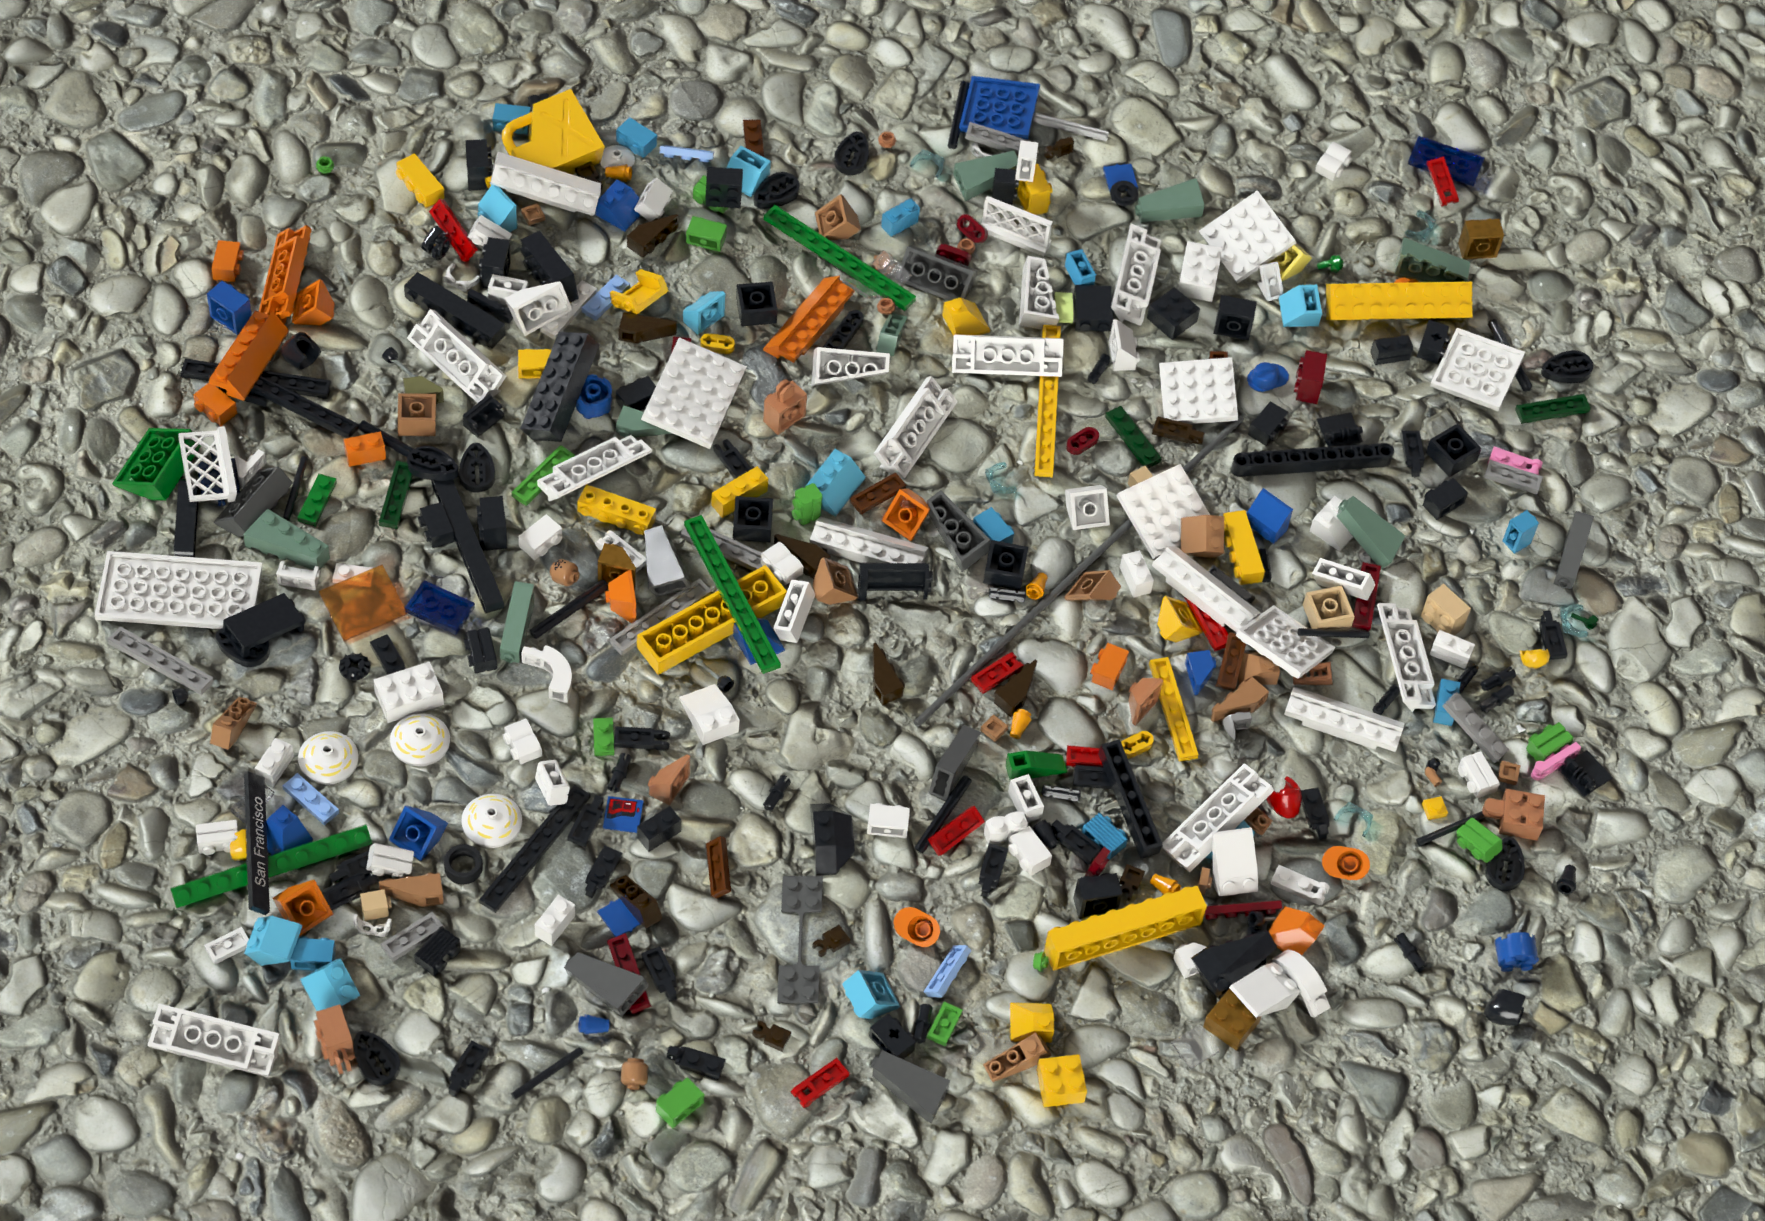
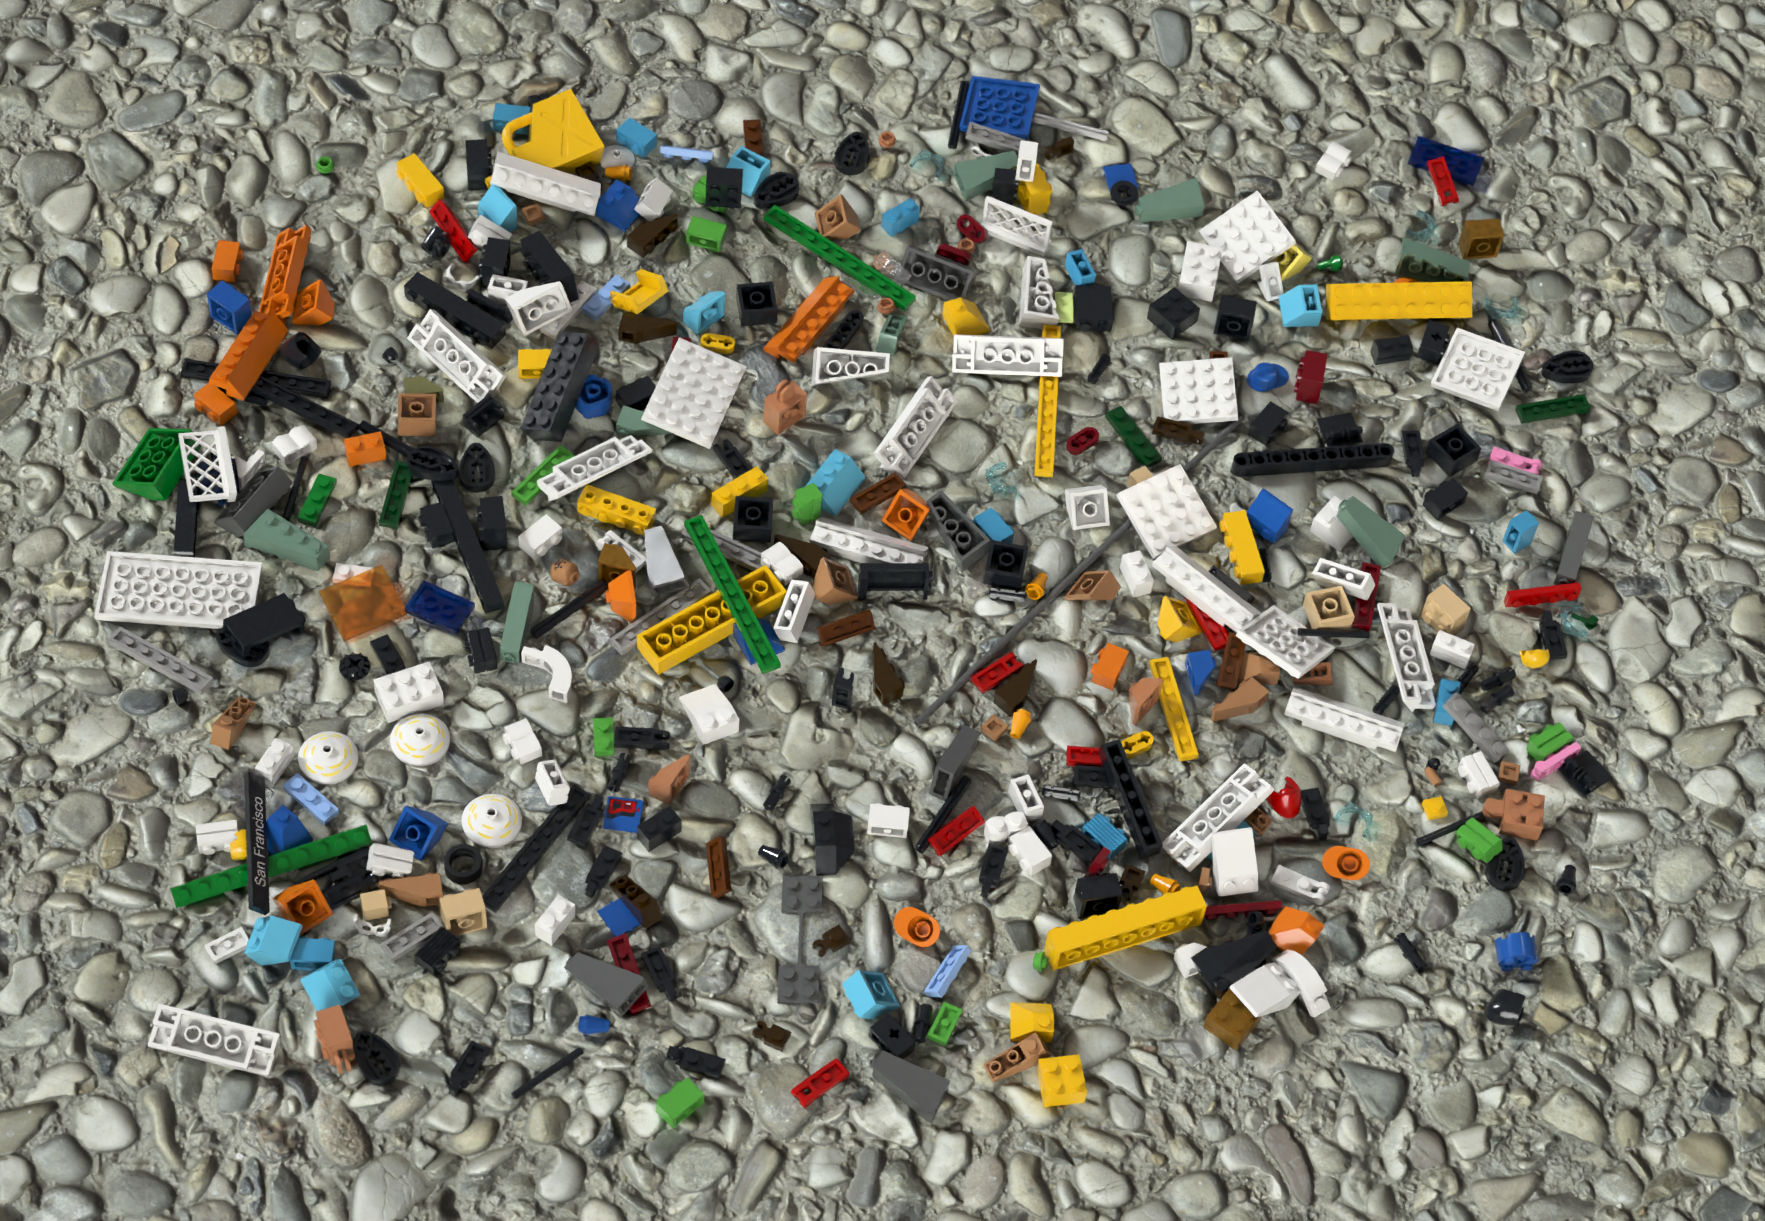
(294, 444): none -> white brick
(297, 577): white hinge -> none
(328, 869): none -> black bar
(463, 912): none -> tan brick
(634, 1073): medium nougat head -> none
(776, 857): none -> black cone
(842, 690): none -> black hinge
(845, 628): none -> reddish brown plate
(1034, 763): green slope -> none
(1123, 347): white slope -> none
(1136, 275): white slope -> none
(1202, 536): medium nougat slope -> none
(1237, 722): light grey plate -> none
(1491, 310): none -> clear light blue cap
(1545, 594): none -> red plate

